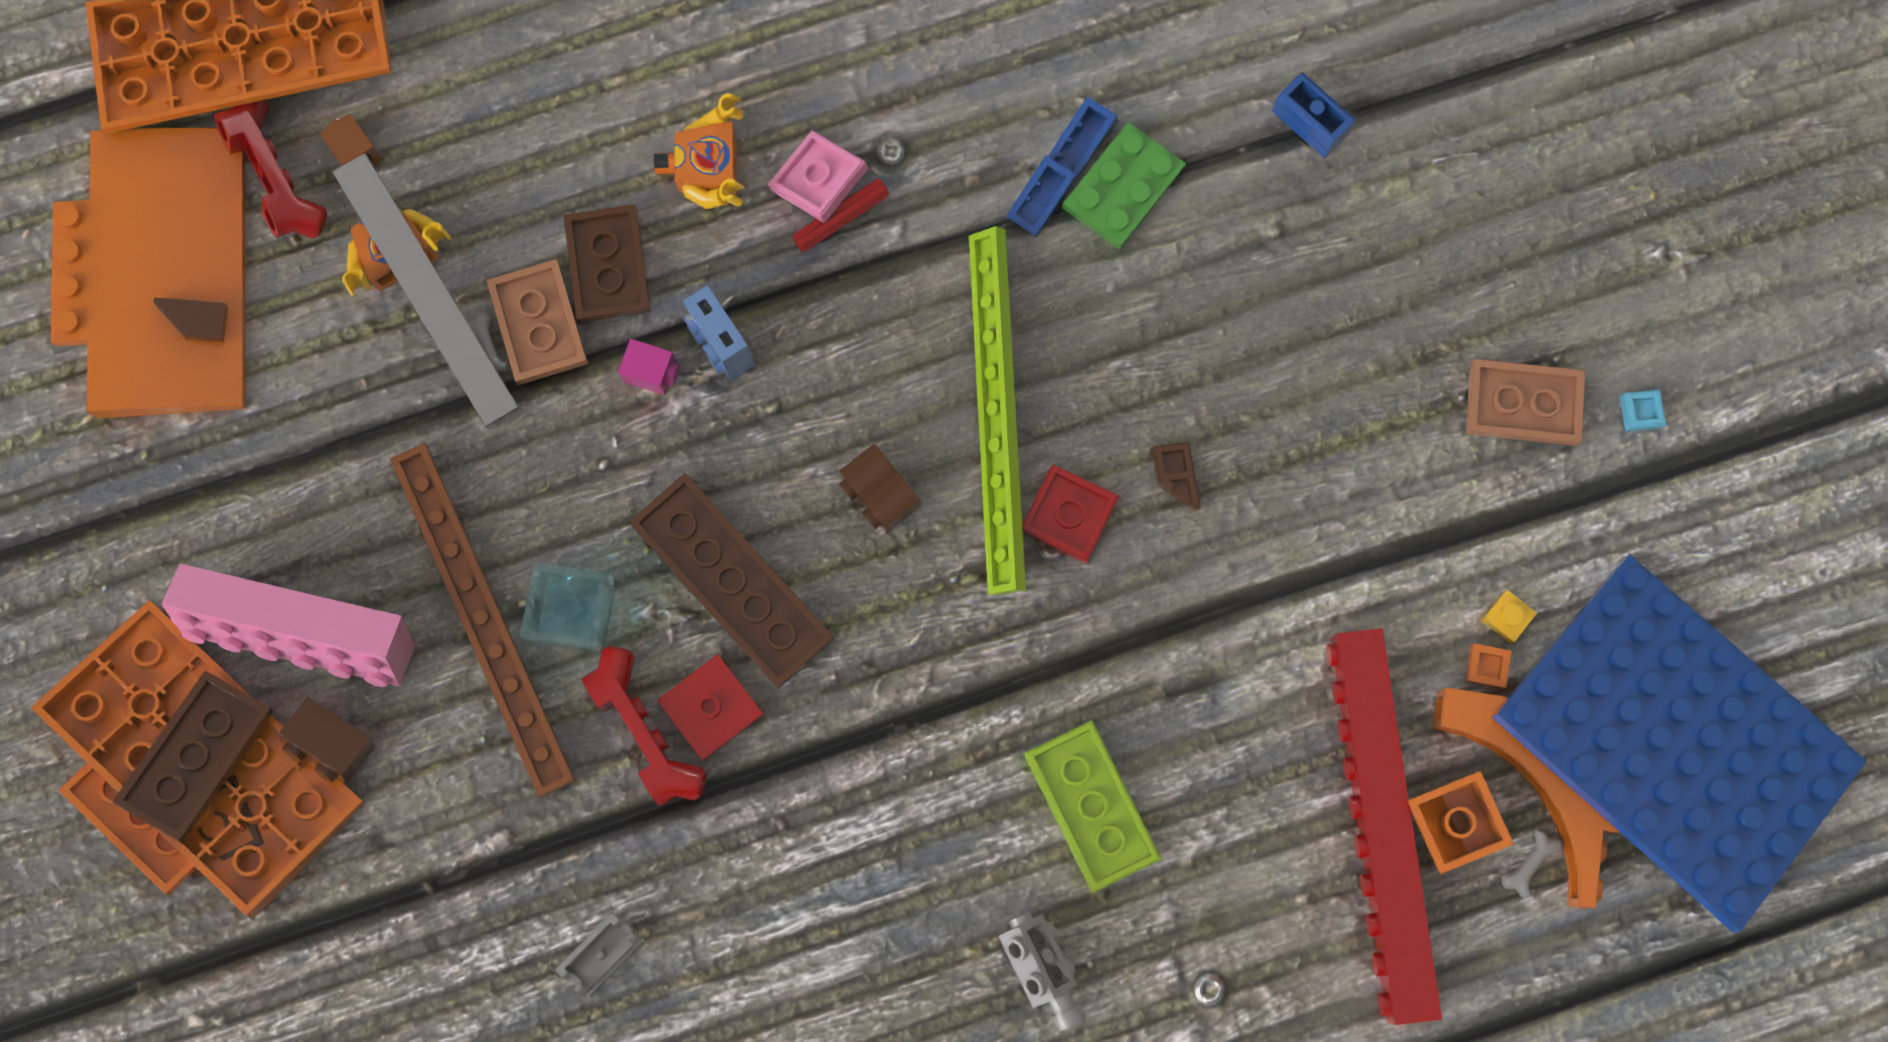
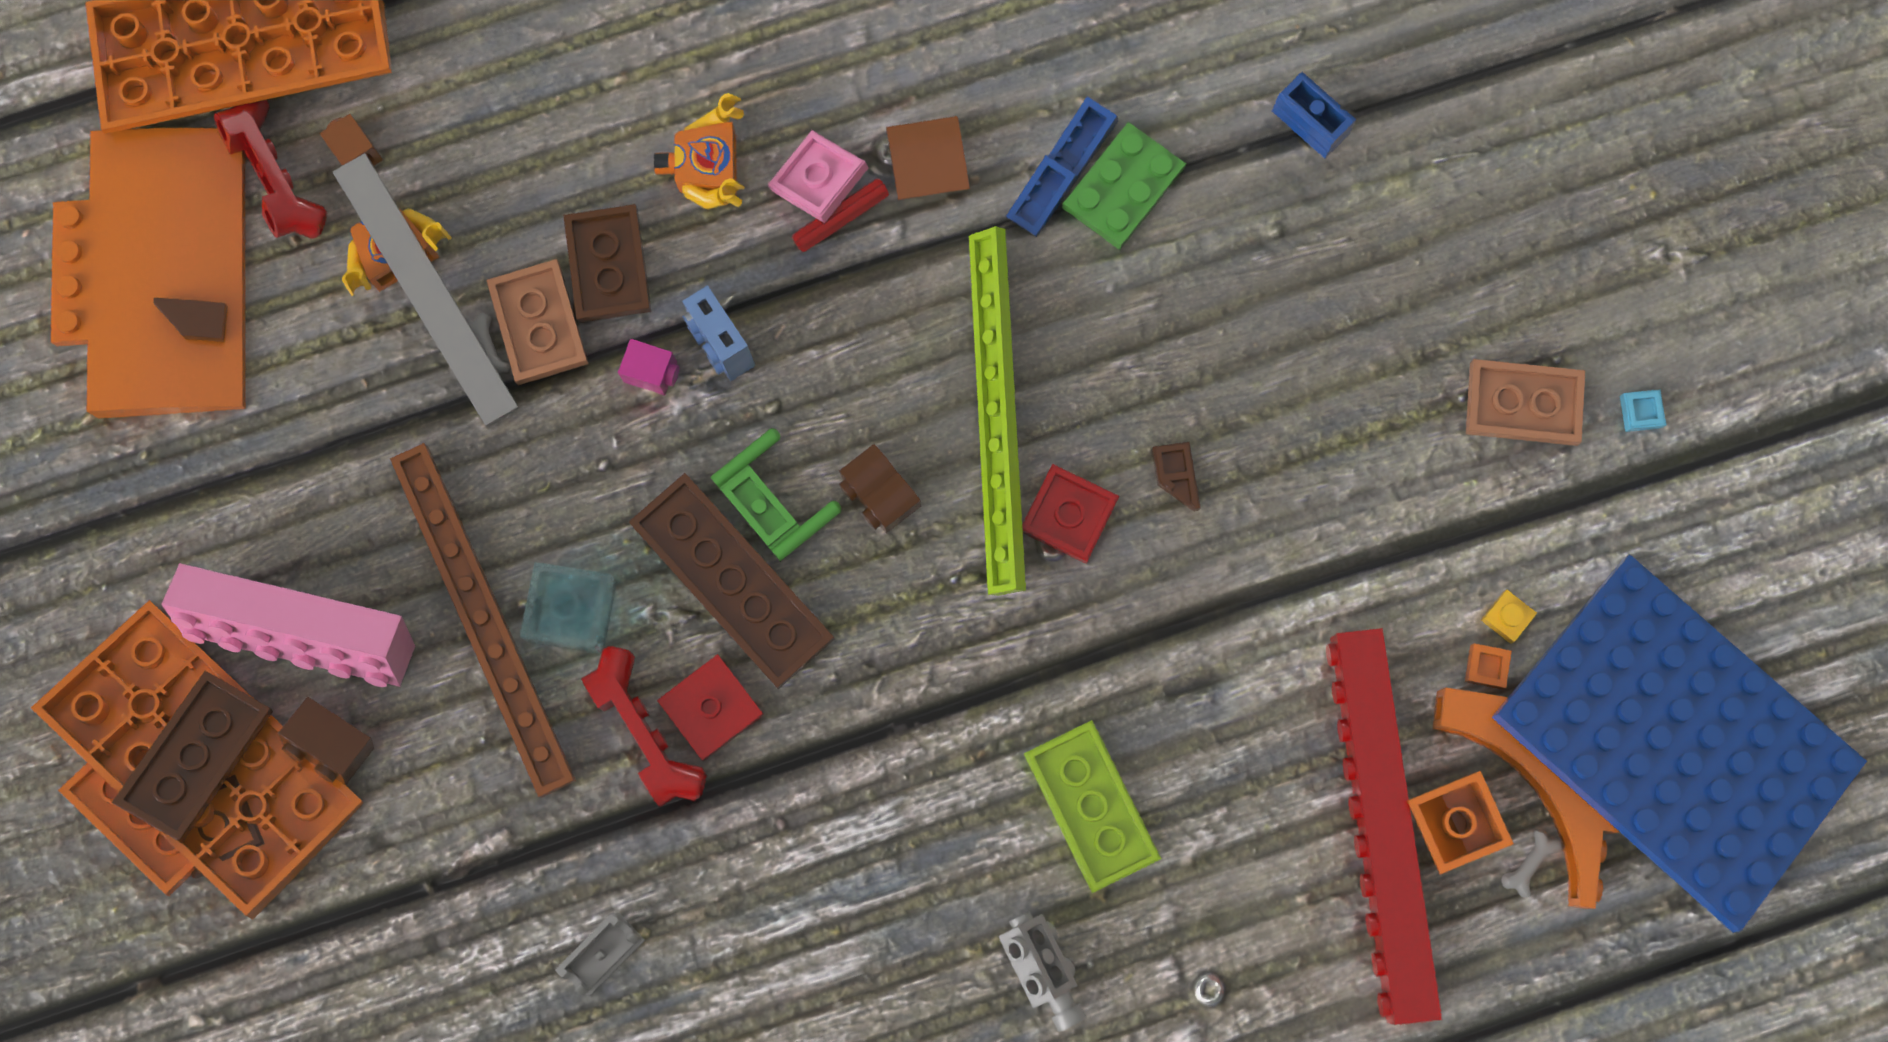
(760, 505): none -> bright green plate
(927, 157): none -> dark orange slope

